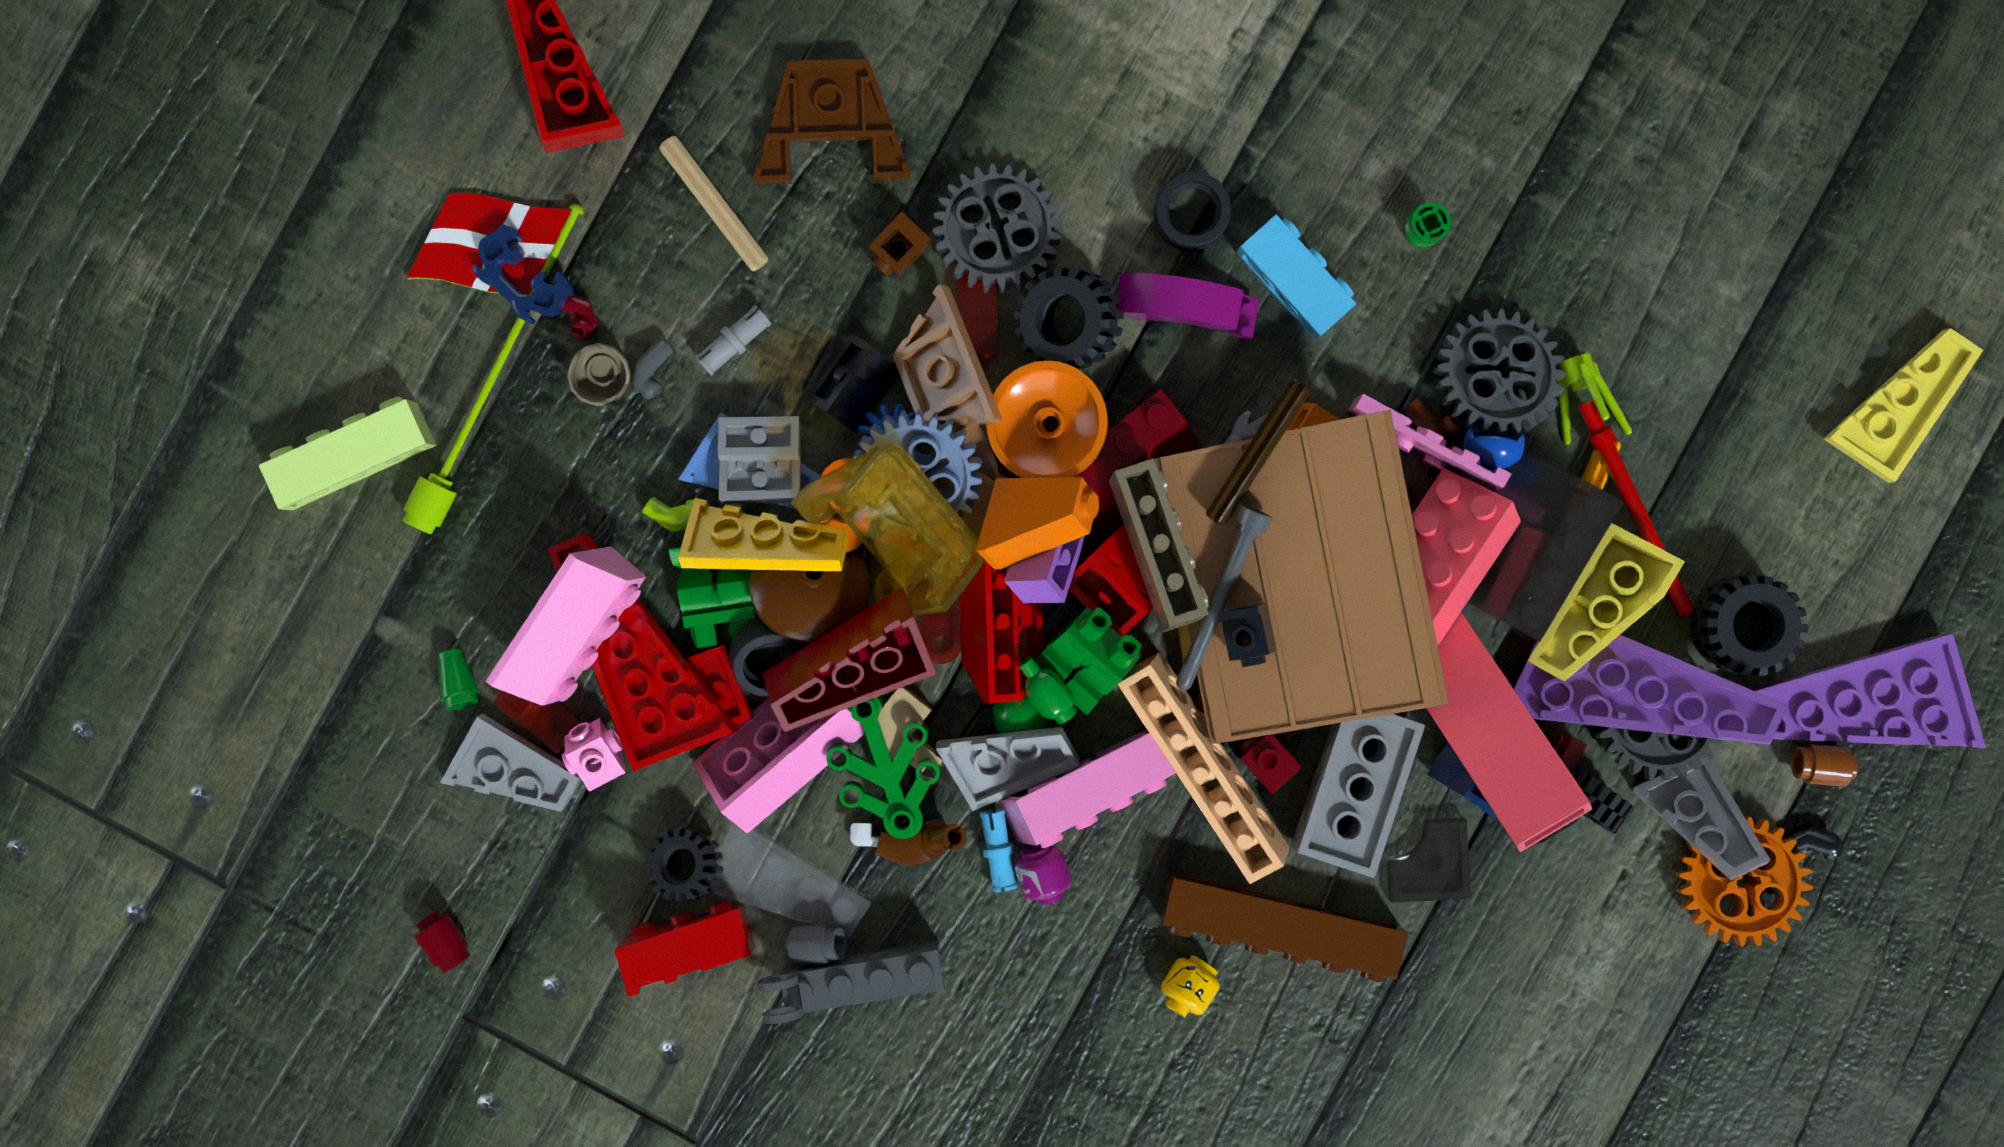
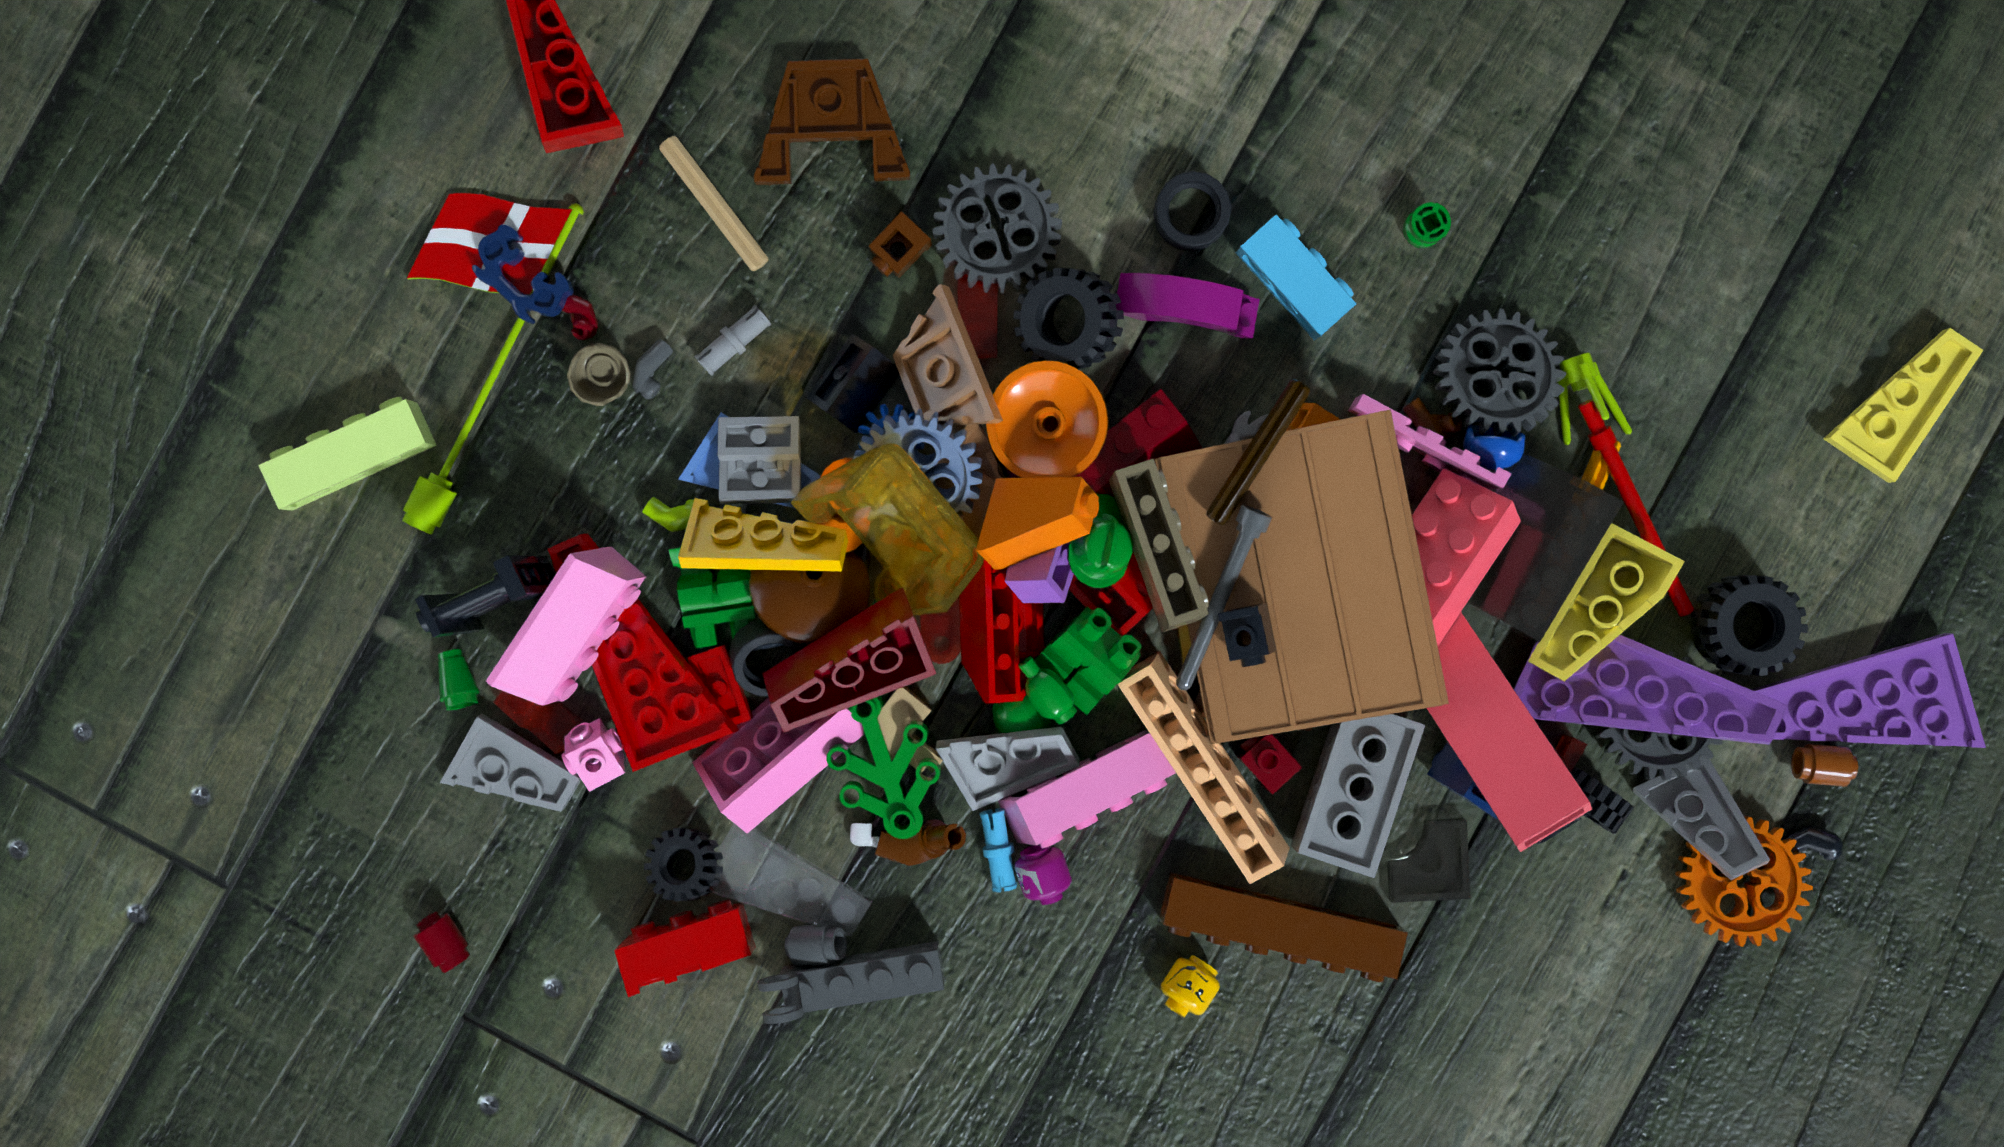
(515, 580): none -> black fence
(1105, 552): none -> green piece

